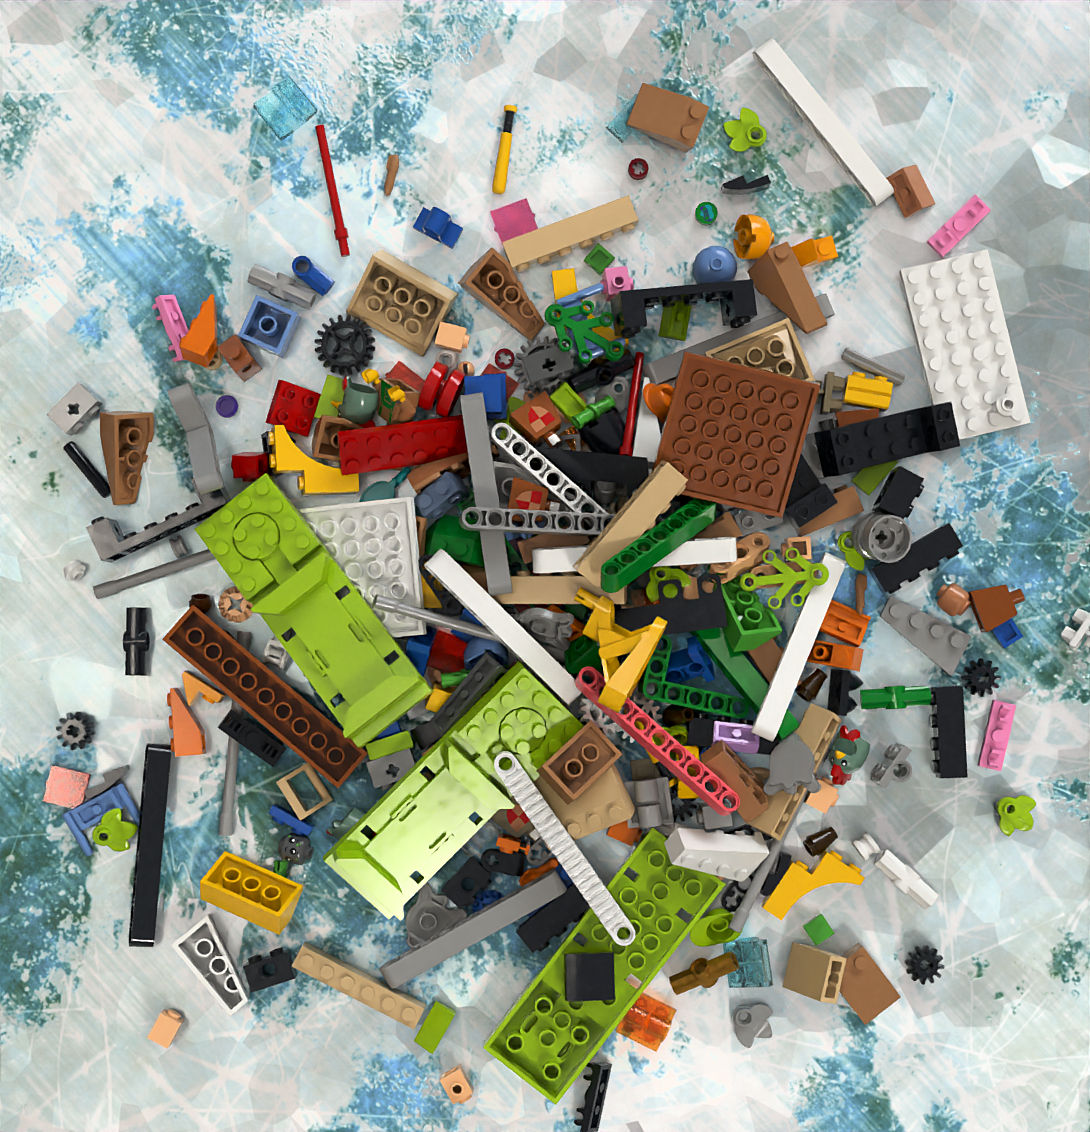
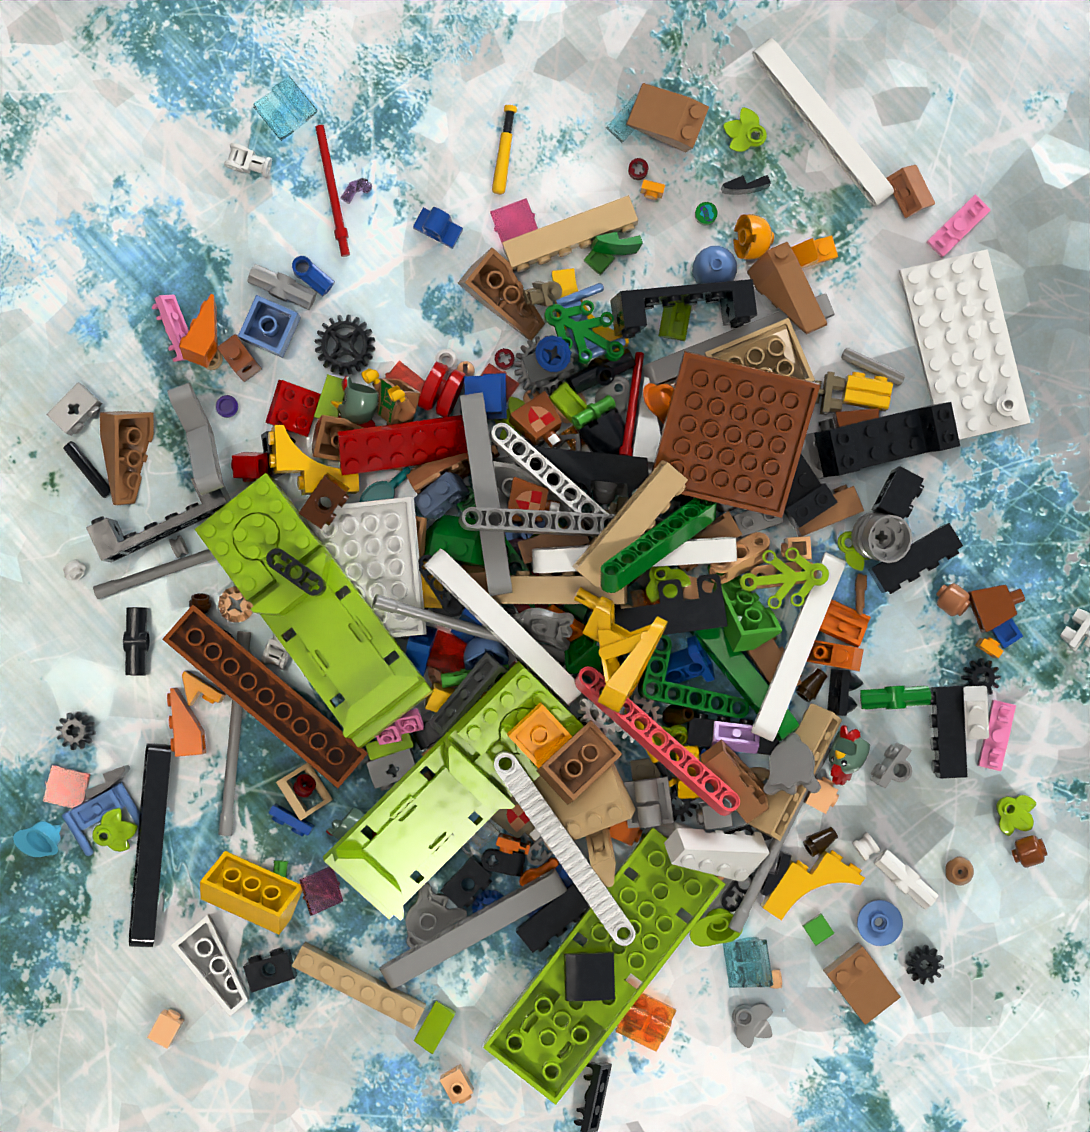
(39, 839): none -> medium azure piece
(245, 160): none -> white connector
(251, 738): black plate -> none
(295, 849): dark grey head -> none
(302, 780): none -> dark red bush
(305, 570): none -> black beam
(321, 890): none -> clear pink piece
(329, 488): none -> reddish brown brick
(355, 186): none -> clear purple arm
(392, 167): medium nougat piece -> none
(401, 302): tan slope -> none
(407, 723): none -> bright pink slope
(452, 337): light nougat brick -> none
(539, 735): none -> light orange plate
(542, 293): none -> dark tan hips
(544, 356): none -> blue gear
(602, 855): none -> tan tile
(612, 245): none -> green slope
(615, 280): bright pink brick -> none
(652, 190): none -> light orange plate
(704, 972): pearl gold piece -> none
(777, 979): none -> light nougat hinge
(814, 973): tan brick -> none
(870, 477): lime tile -> none
(889, 929): none -> medium blue dish
(934, 638): light grey wing -> none
(952, 871): none -> medium nougat plate
(976, 712): none -> white brick
(989, 646): none -> light orange plate
(1029, 851): none -> dark orange head

